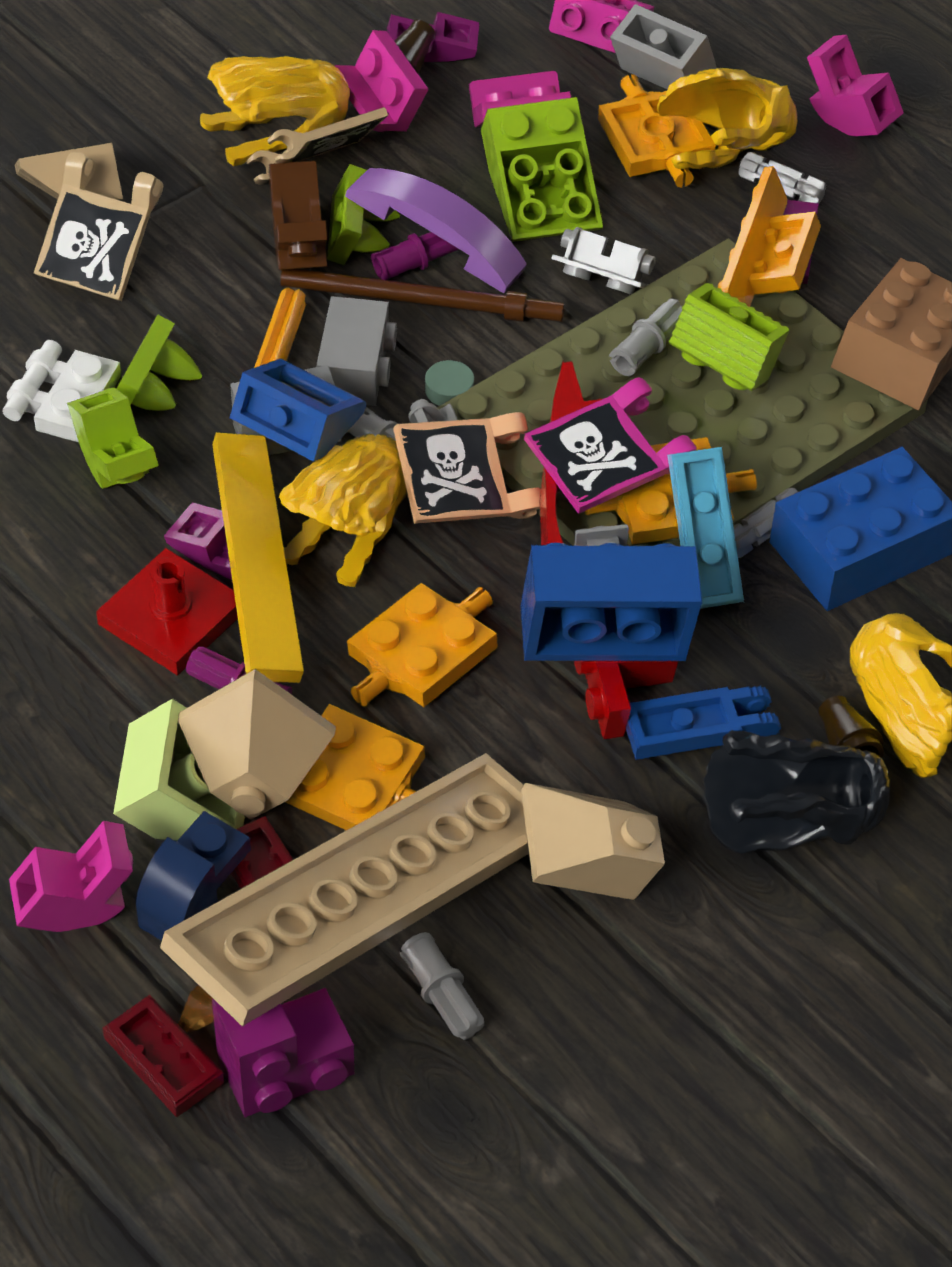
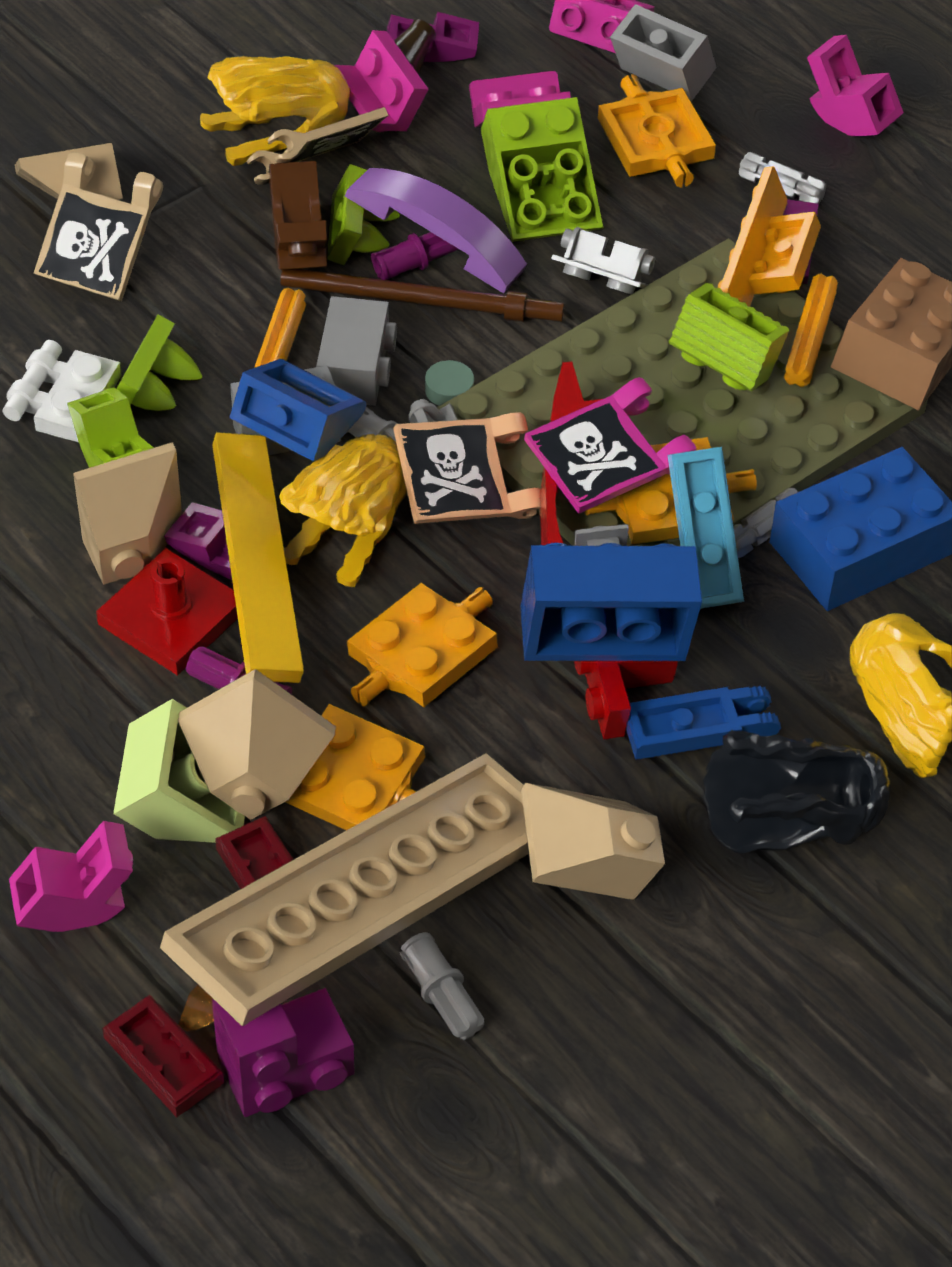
(128, 510): none -> tan slope
(187, 873): dark blue brick -> none
(646, 338): light grey axle -> none
(743, 108): yellow hair -> none
(810, 330): none -> light orange axle
(848, 727): dark brown cone -> none

